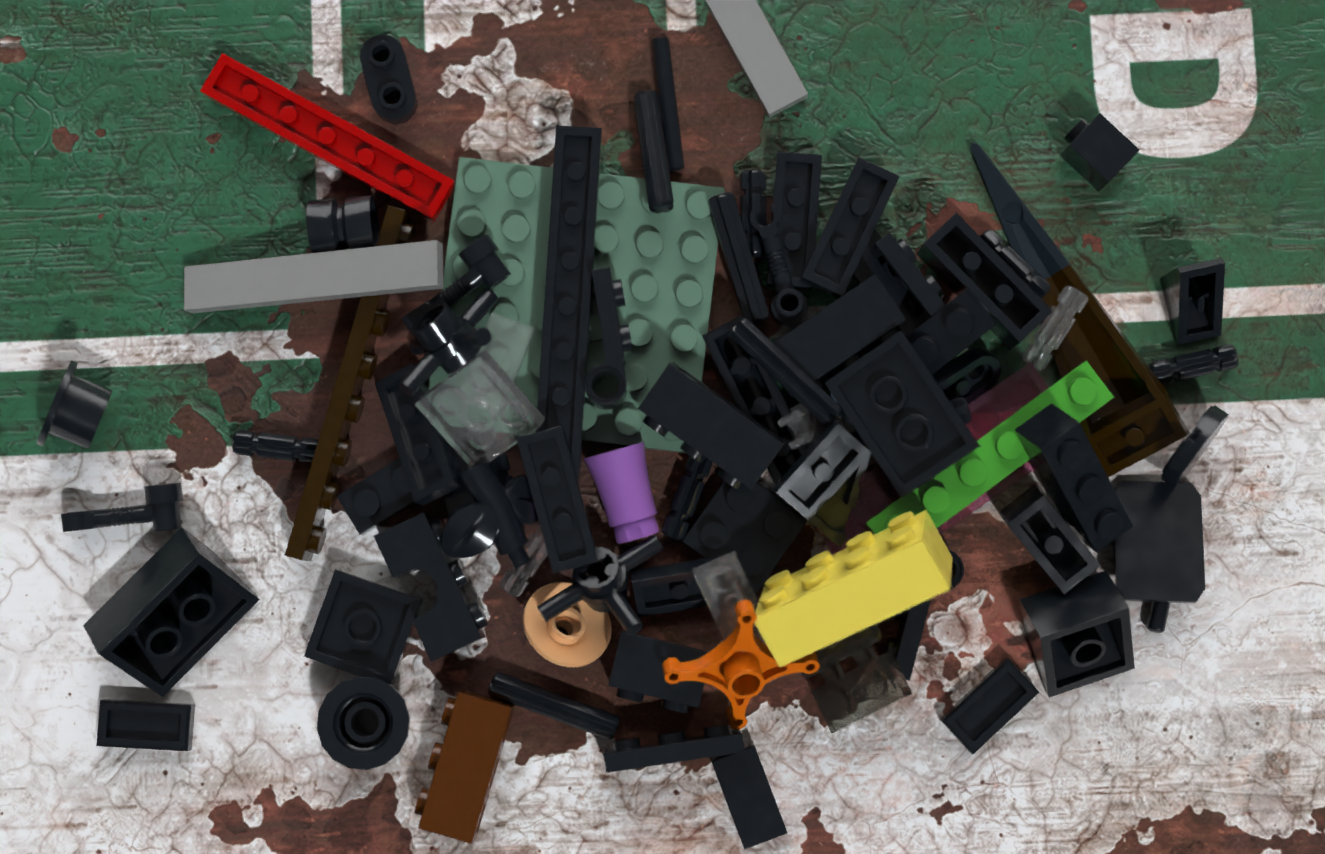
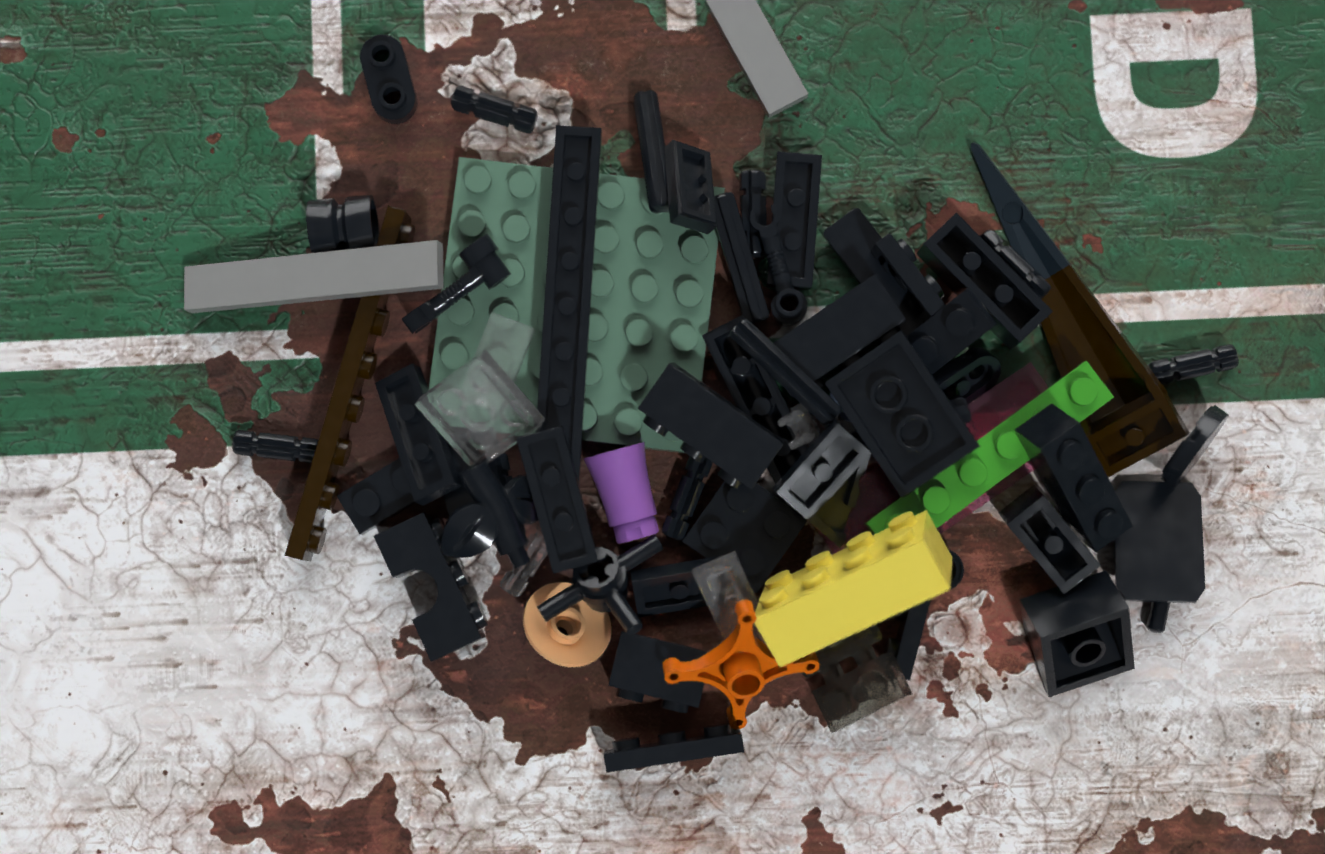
(75, 410): black piece -> none
(145, 725): black tile -> none
(160, 508): black brick -> none
(170, 613): black slope -> none
(328, 137): red plate -> none
(363, 627): black plate -> none
(363, 723): black piece -> none
(447, 339): black bar -> none
(464, 765): reddish brown brick -> none
(494, 109): none -> black axle
(553, 705): black axle -> none
(615, 339): black plate -> none
(668, 103): black bar -> none
(690, 187): none -> black plate
(749, 797): black tile -> none
(849, 228): black plate -> none
(989, 705): black tile -> none
(1055, 327): clear axle -> none
(1098, 151): black brick -> none
(1195, 300): black slope -> none

